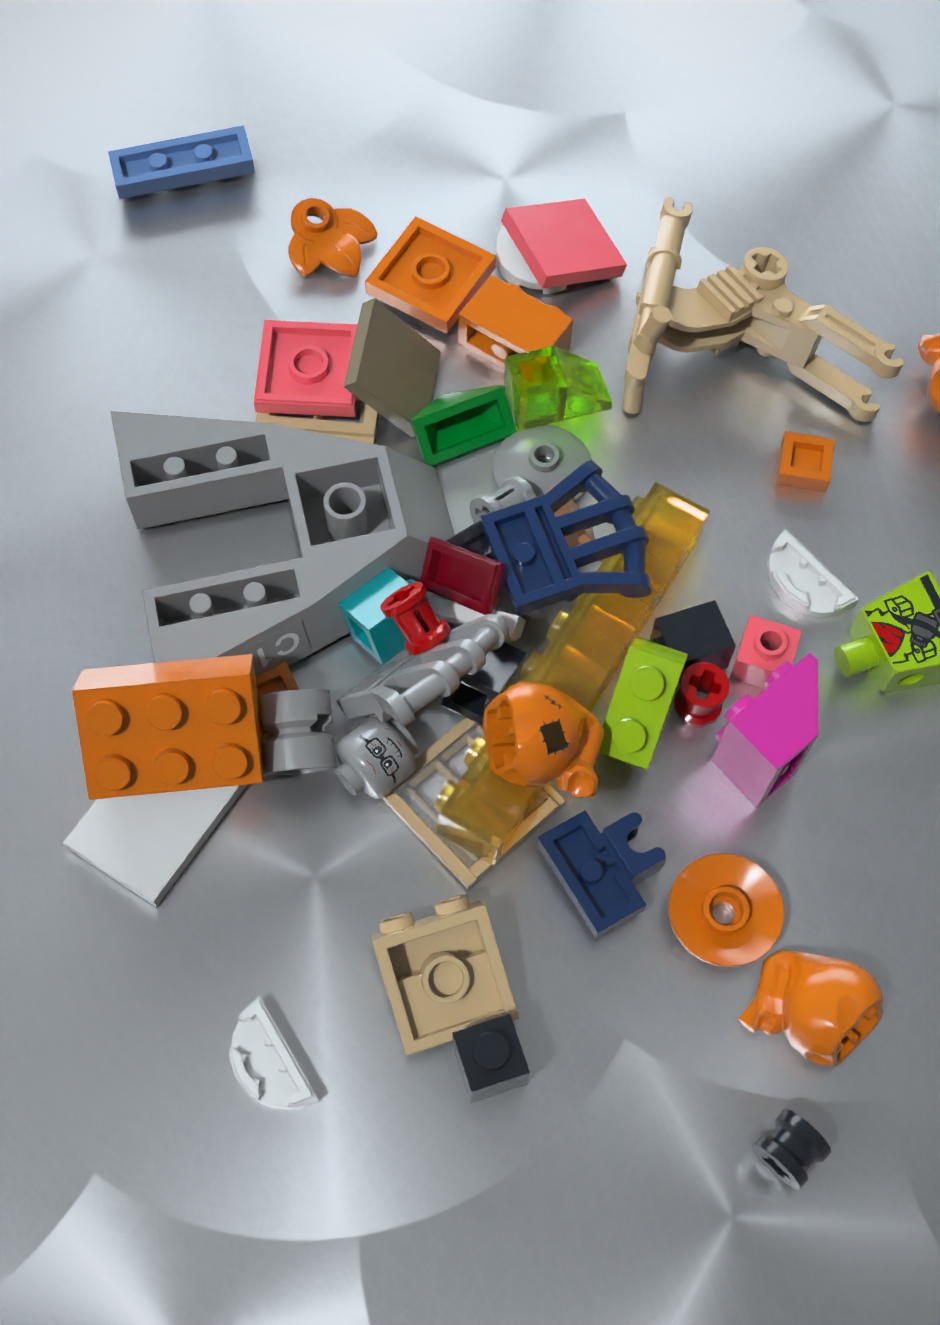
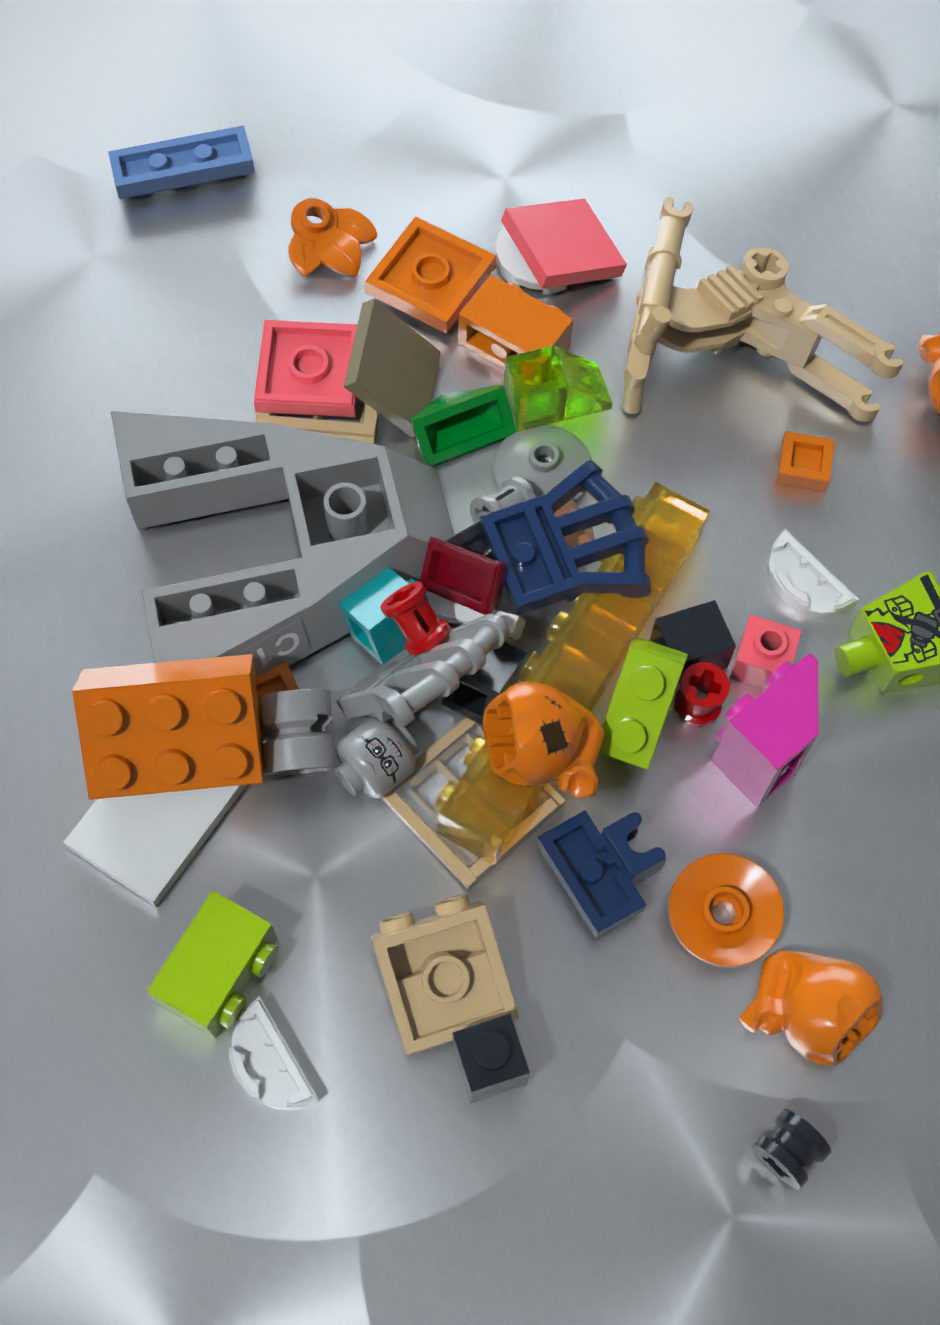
(215, 965): none -> lime brick

